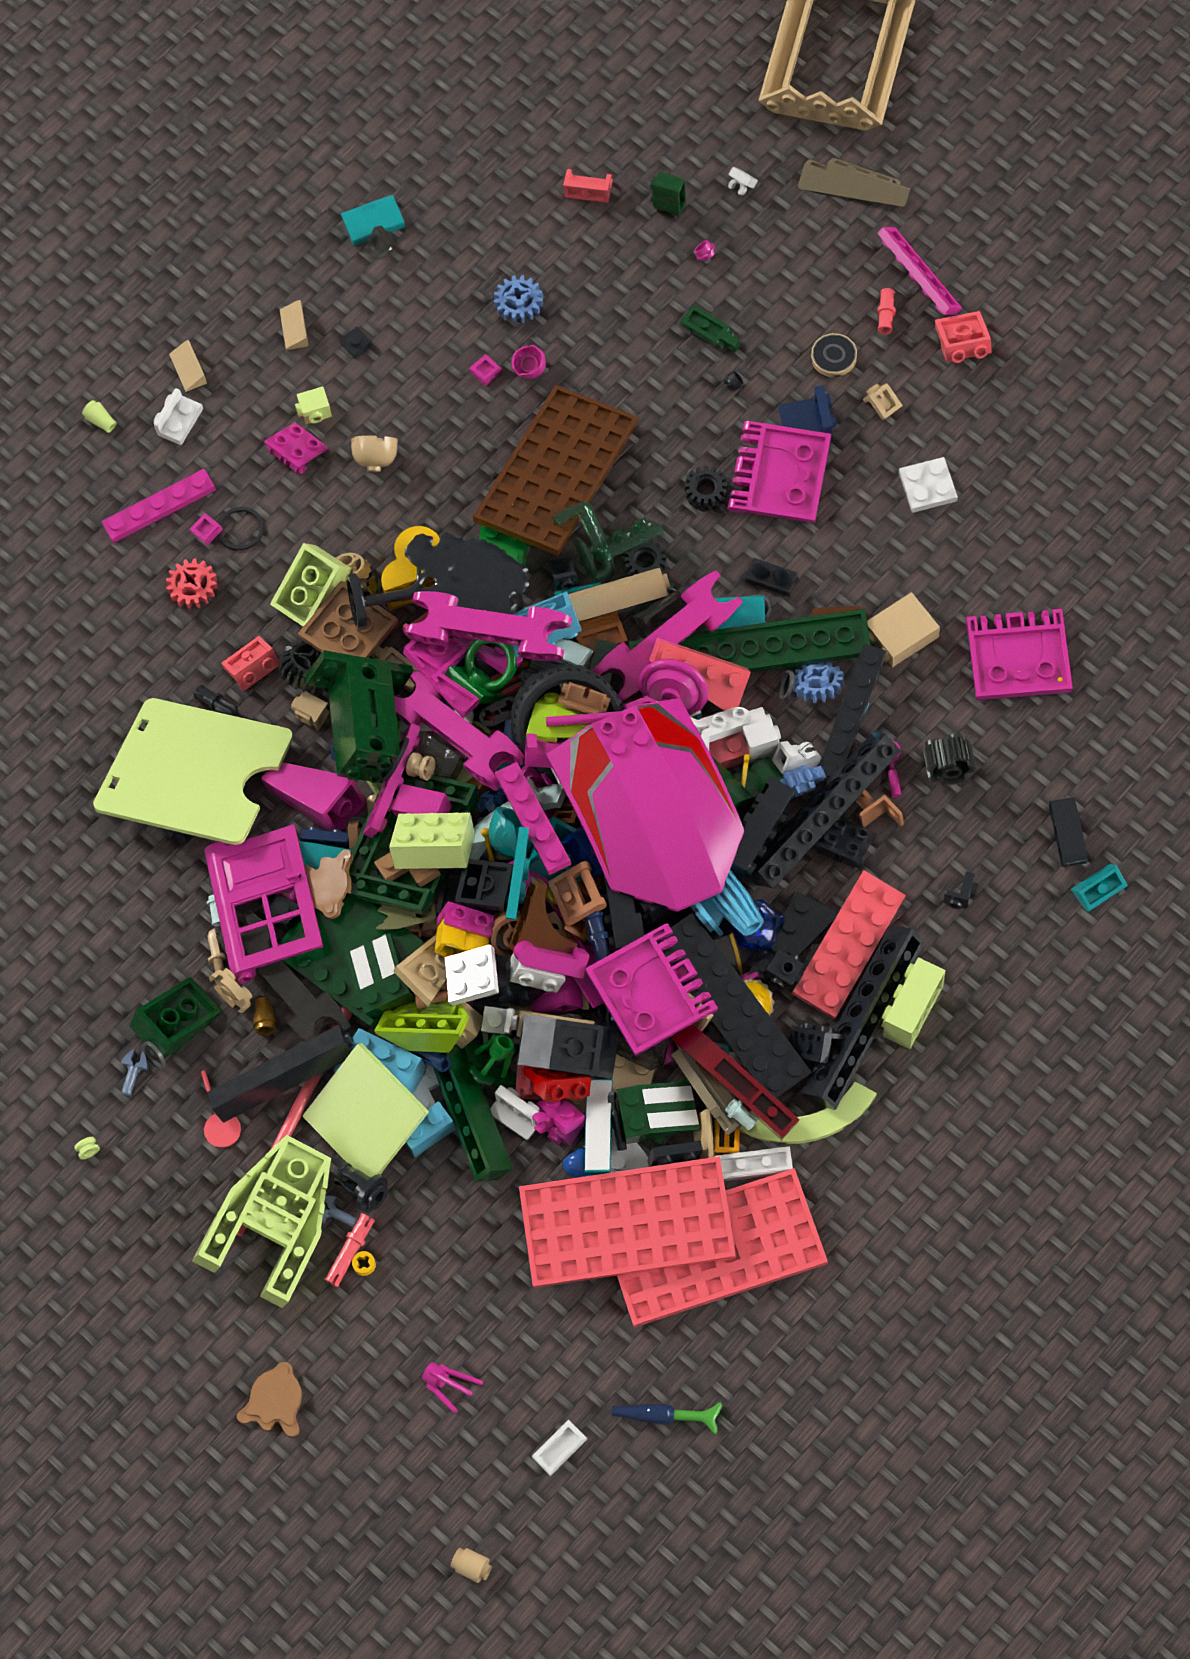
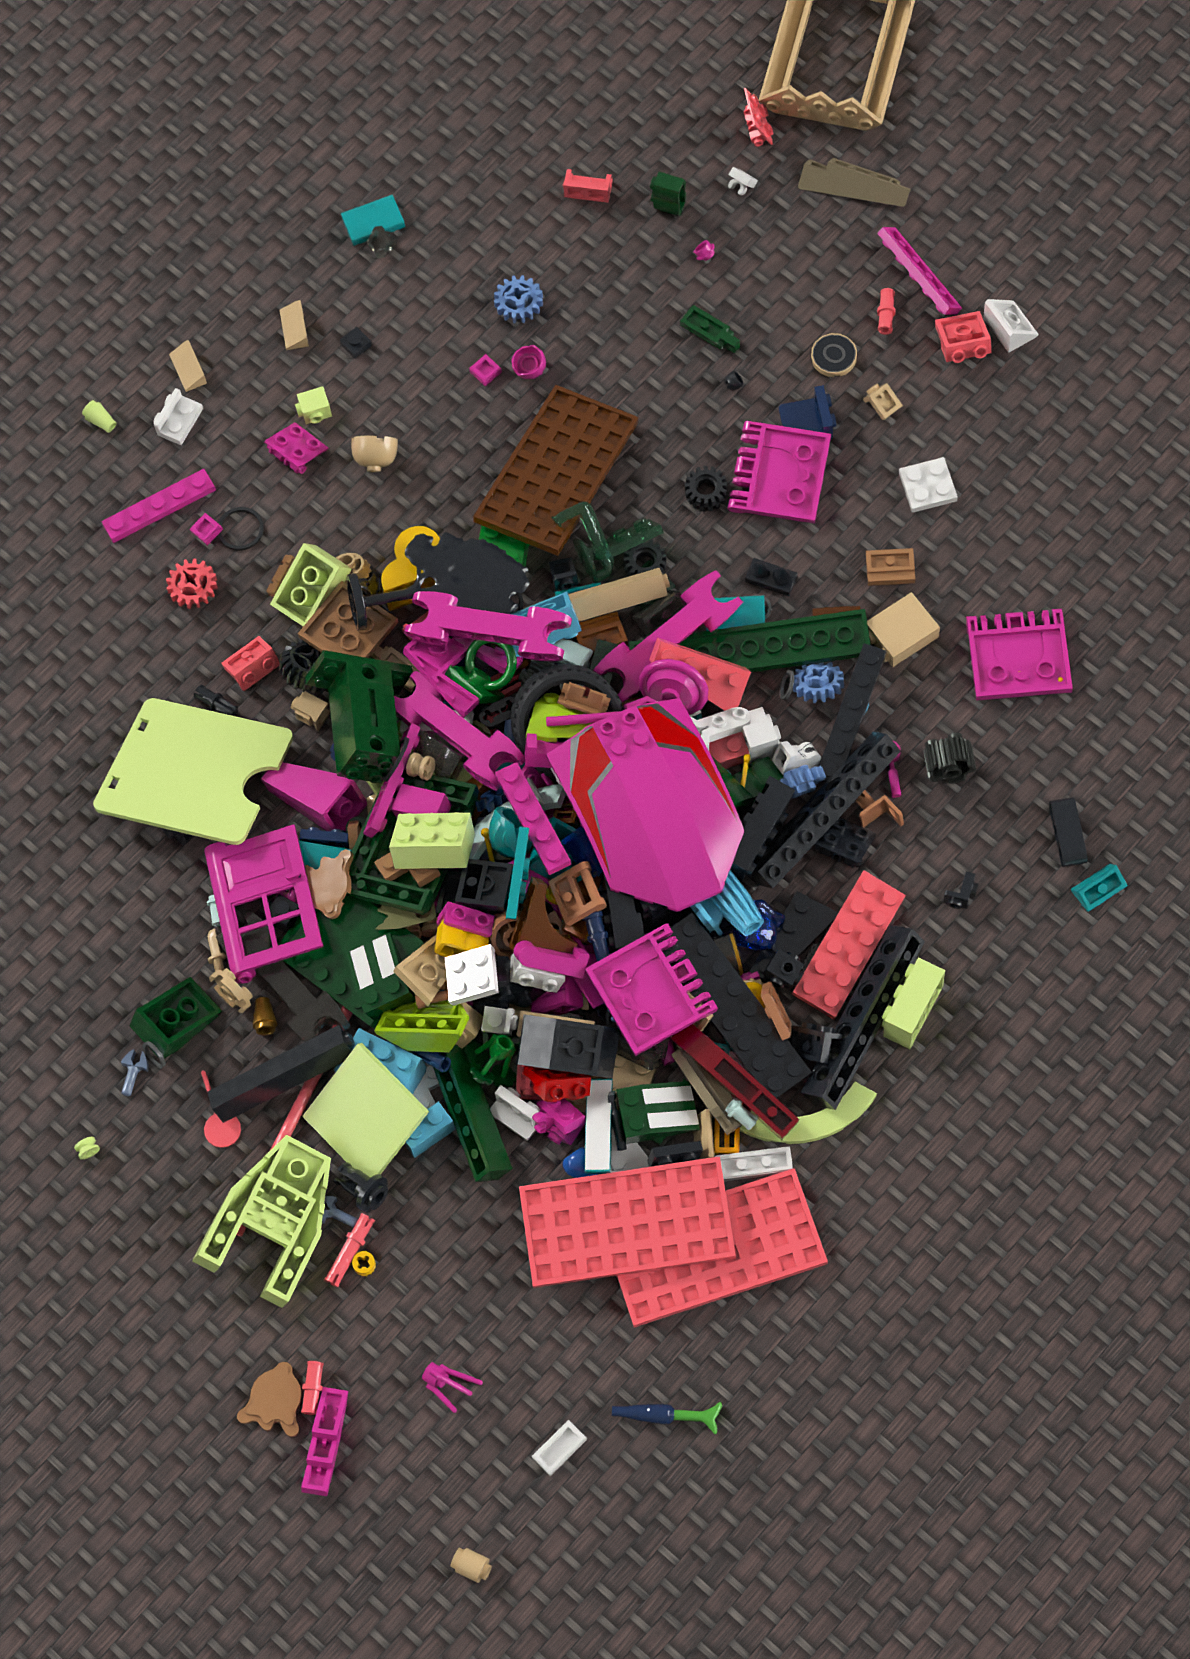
(280, 575): none -> medium nougat axle
(312, 1387): none -> coral pin
(325, 1441): none -> dark pink slope
(756, 120): none -> coral hinge
(775, 1010): none -> nougat plate
(890, 566): none -> medium nougat plate
(1008, 323): none -> white slope

